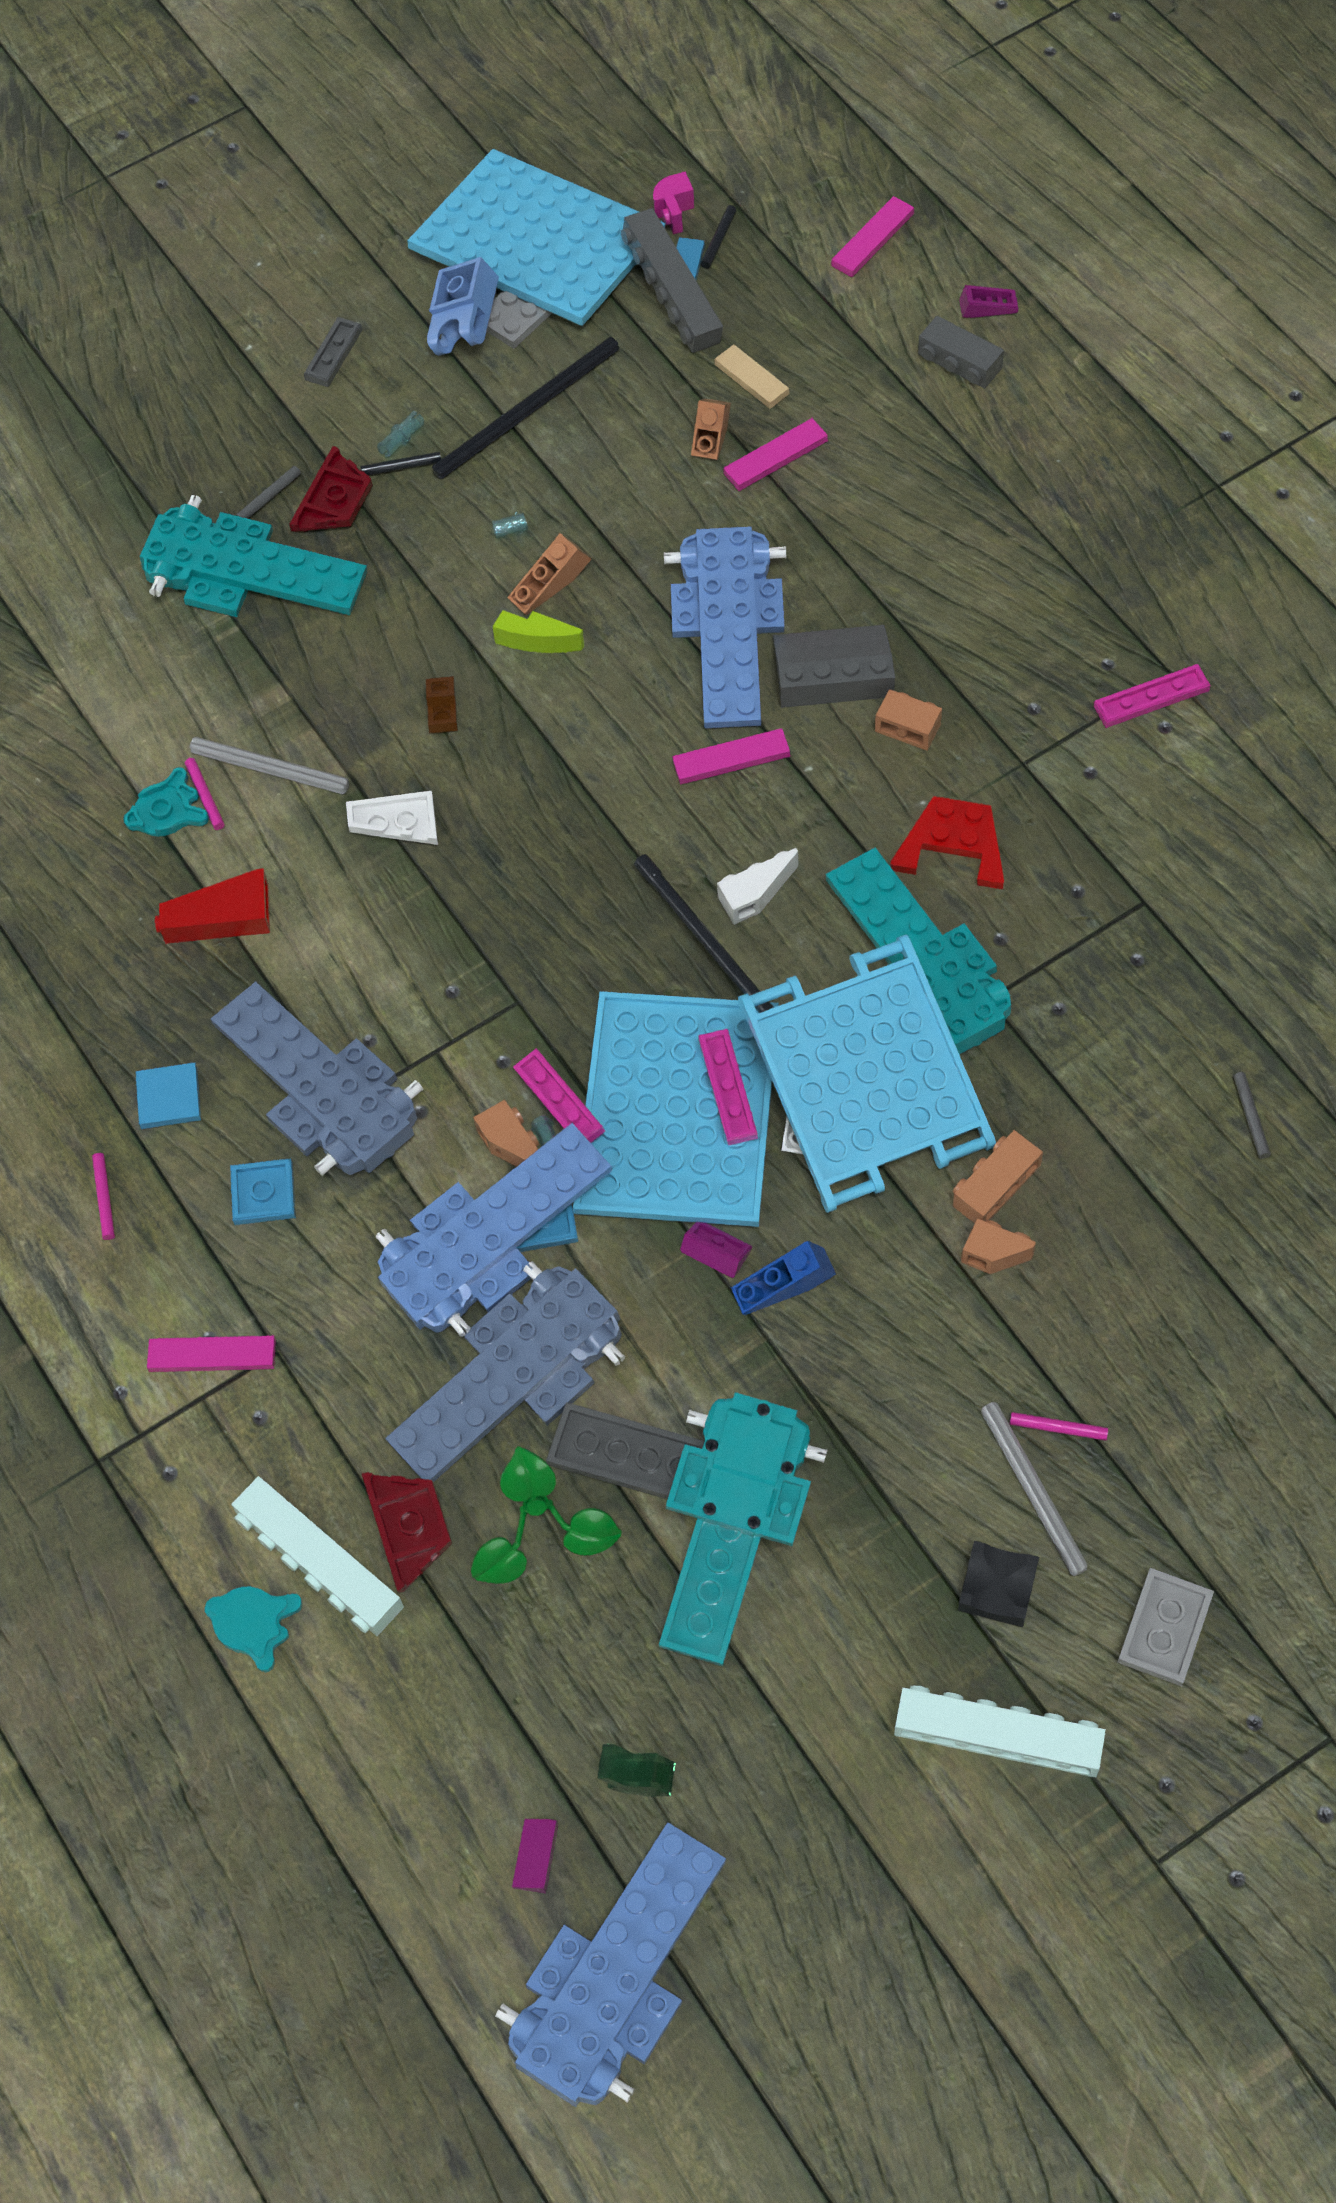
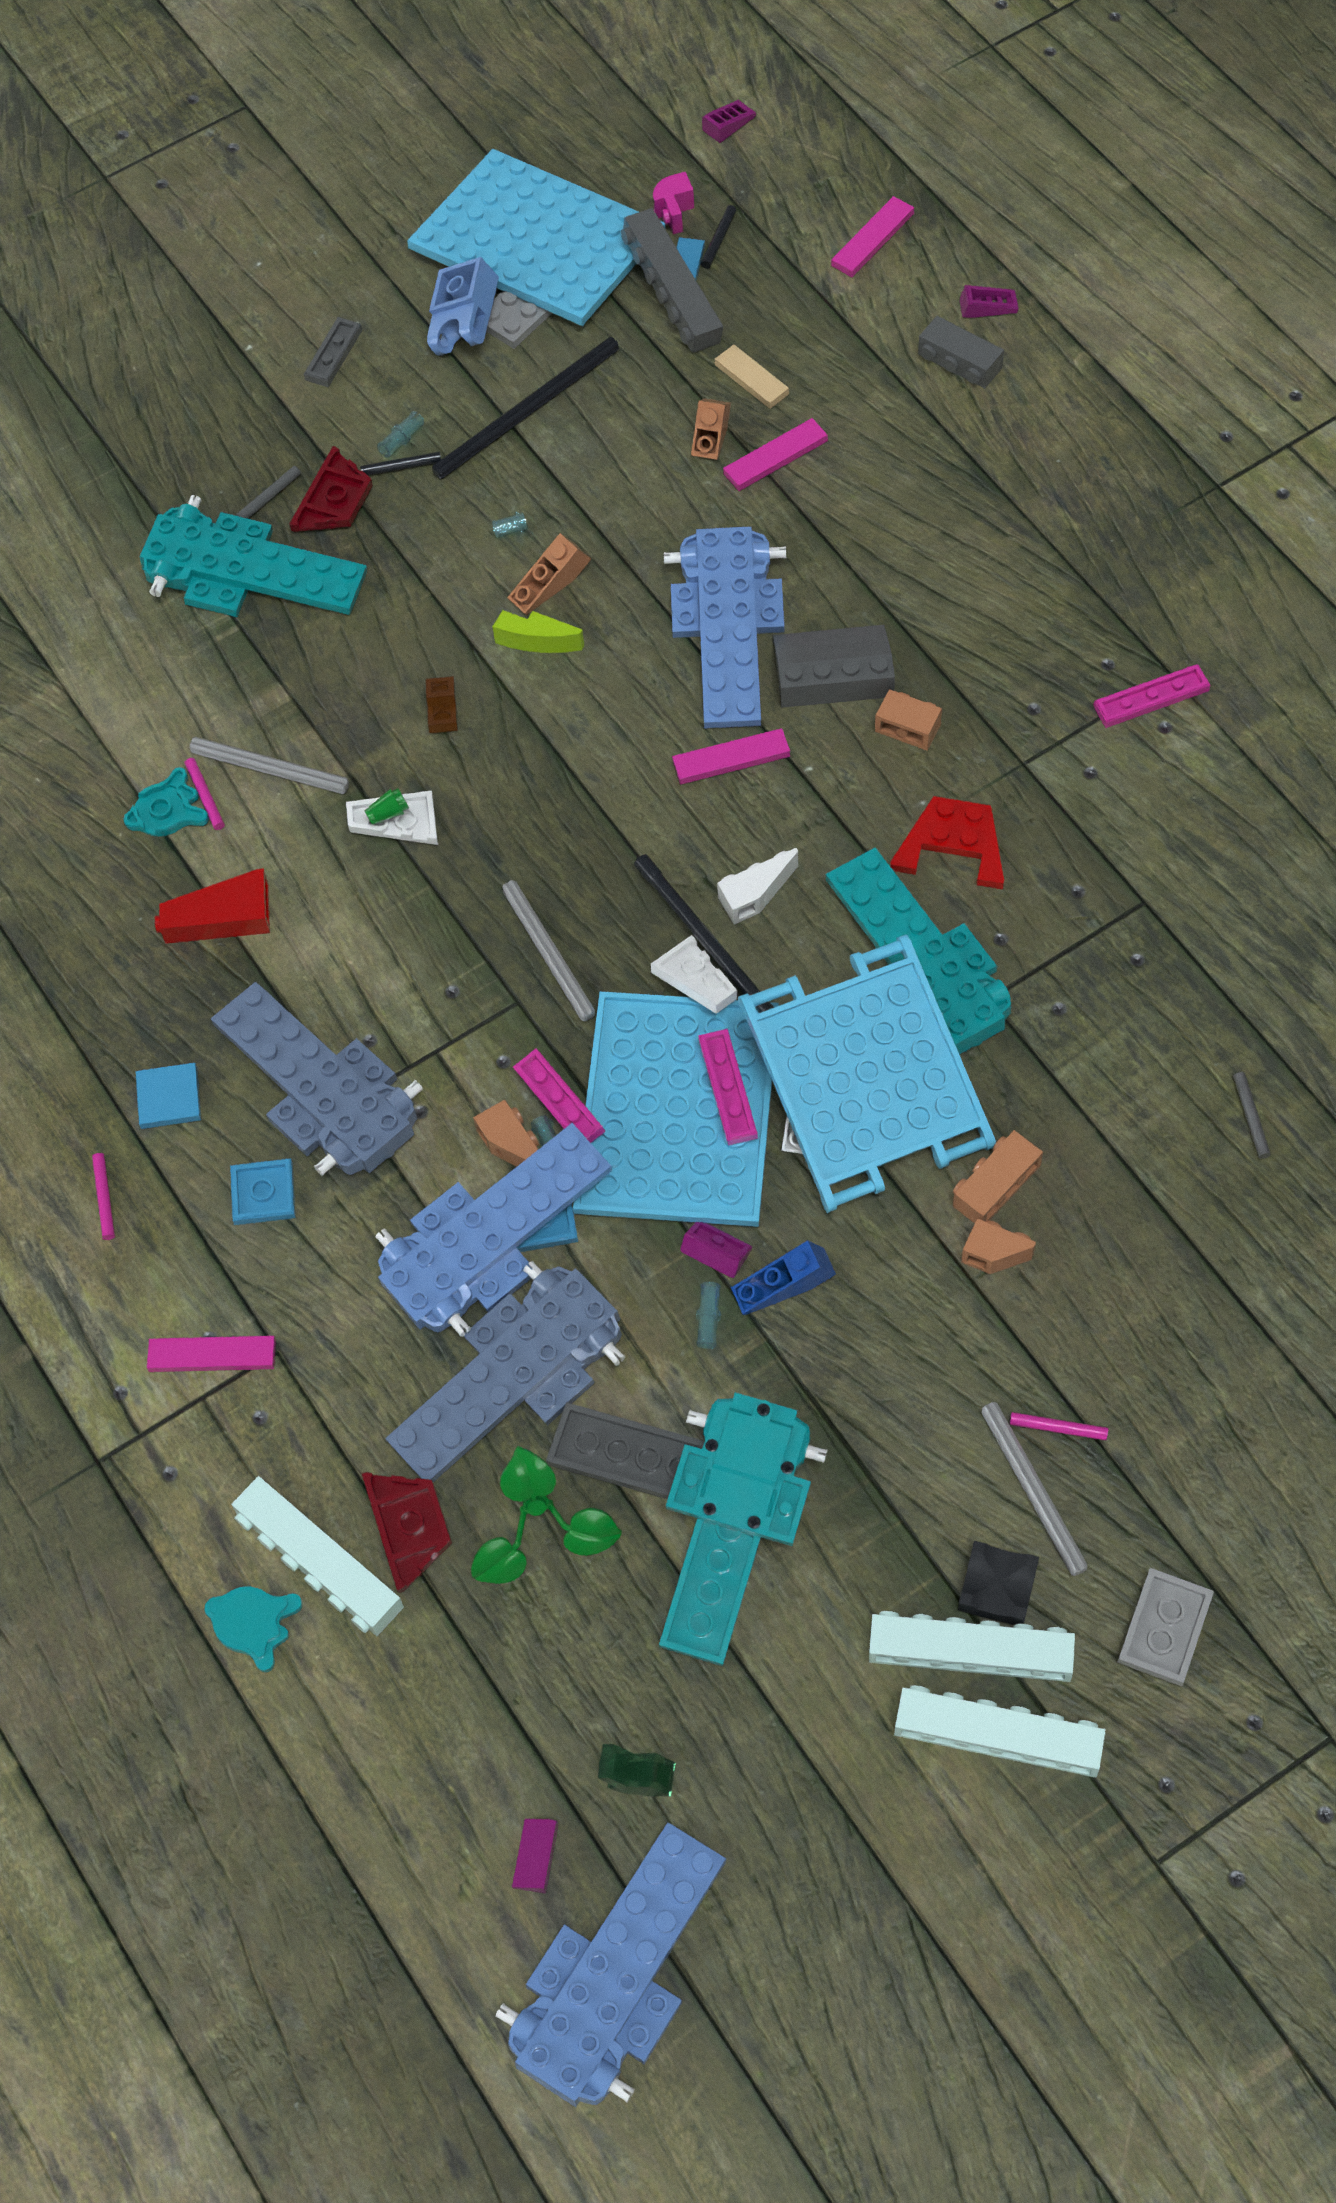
(387, 807): none -> green cone
(548, 951): none -> light grey axle
(694, 975): none -> white wing
(708, 1315): none -> clear light blue pin
(719, 128): none -> magenta slope
(972, 1647): none -> light aqua brick

